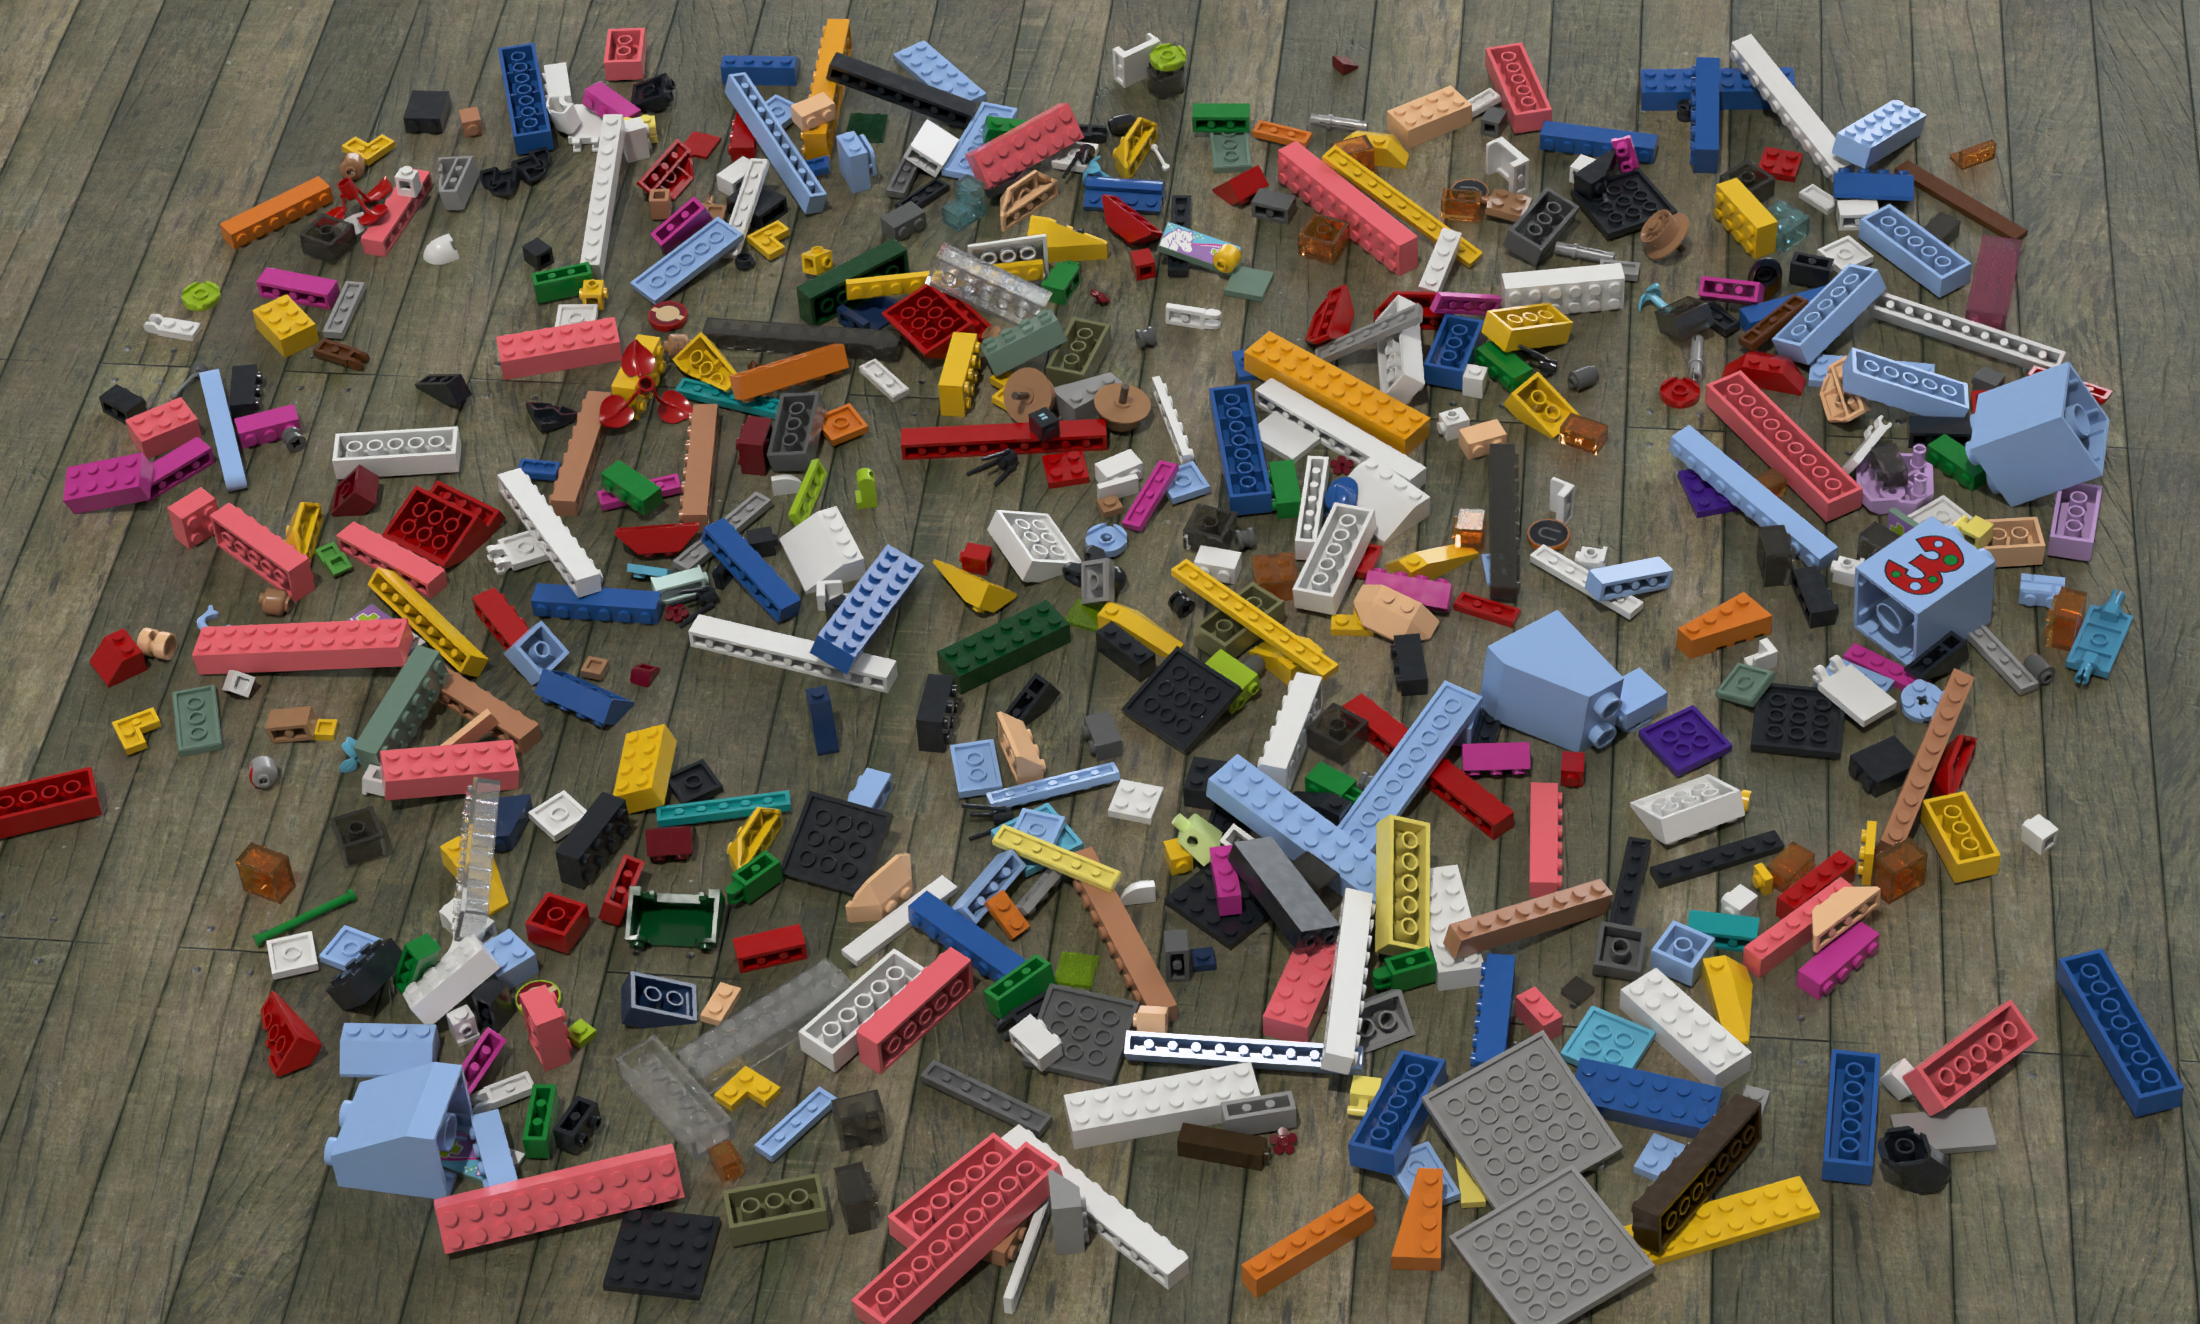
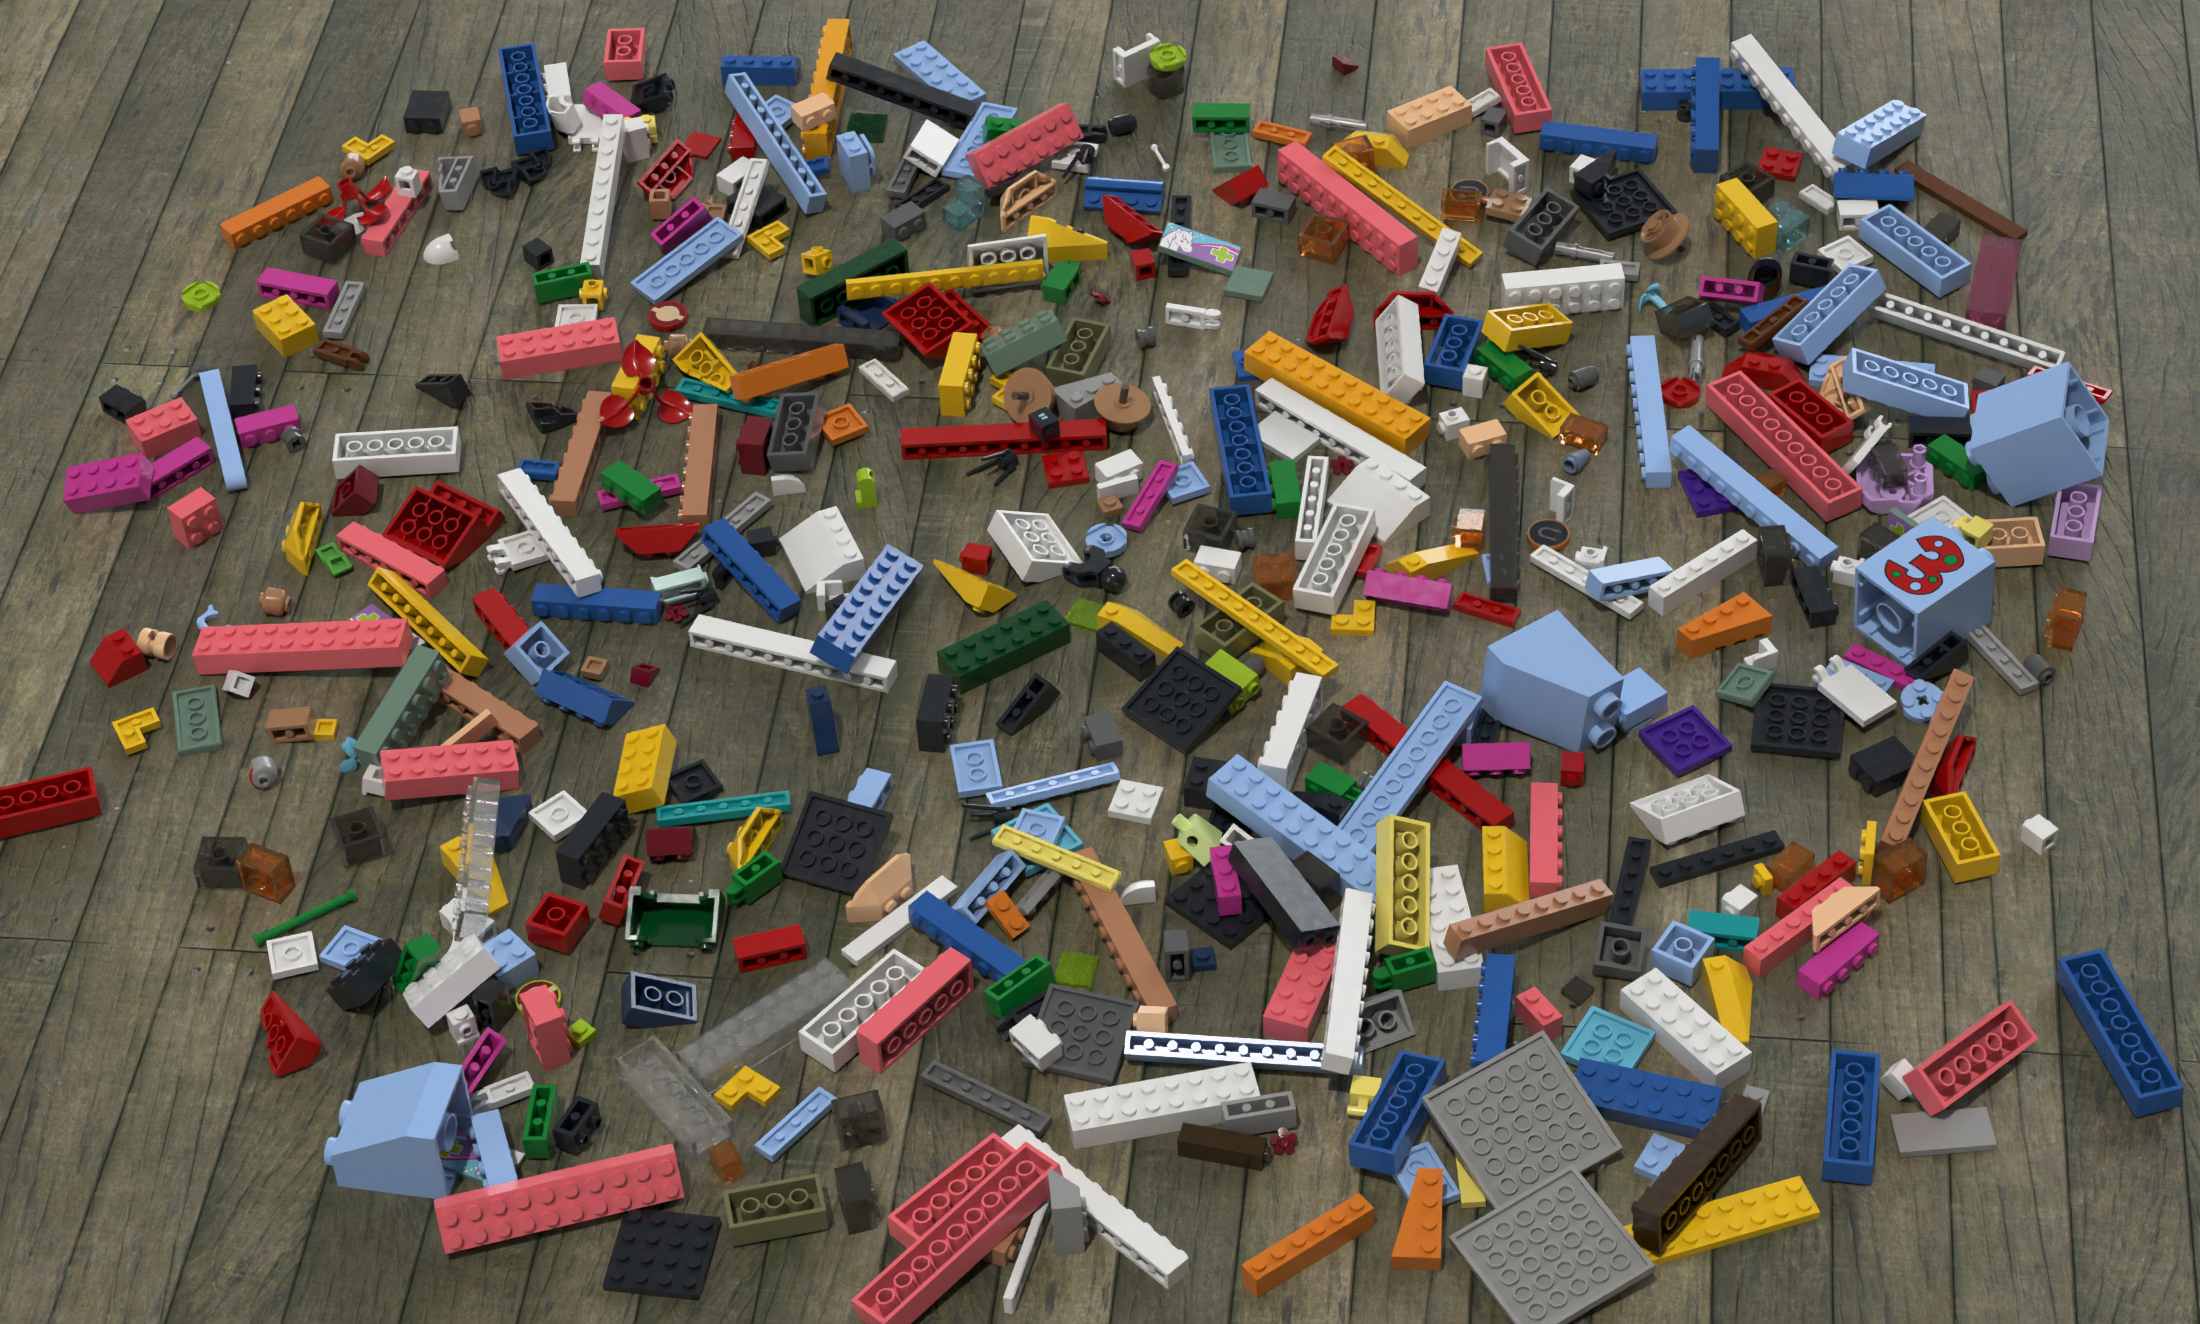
(172, 327): white hinge -> none
(216, 862): none -> clear smoke brick
(262, 551): coral brick -> none
(386, 1048): light blue slope -> none
(641, 571): medium azure plate -> none
(721, 1004): light nougat plate -> none
(744, 261): black plate -> none
(808, 492): lime plate -> none
(986, 286): clear brick -> none
(1019, 750): light nougat slope -> none
(1093, 168): medium azure plant -> none
(1098, 581): light grey slope -> none
(1135, 147): yellow wedge -> none
(1227, 258): yellow head -> none
(1343, 491): blue piece -> none
(1370, 334): light grey plate -> none
(1393, 613): light nougat wedge -> none
(1409, 665): black brick -> none
(1464, 303): dark pink plate -> none
(1503, 868): none -> yellow slope
(1575, 461): none -> sand blue cone
(1626, 153): dark pink hips -> none
(1649, 412): none -> light blue brick
(1702, 572): none -> white brick
(1746, 798): yellow tile -> none
(1814, 415): none -> red brick
(1914, 1159): black brick -> none
(1974, 155): clear orange panel -> none
(2039, 589): light blue brick -> none
(2099, 639): dark azure plate -> none

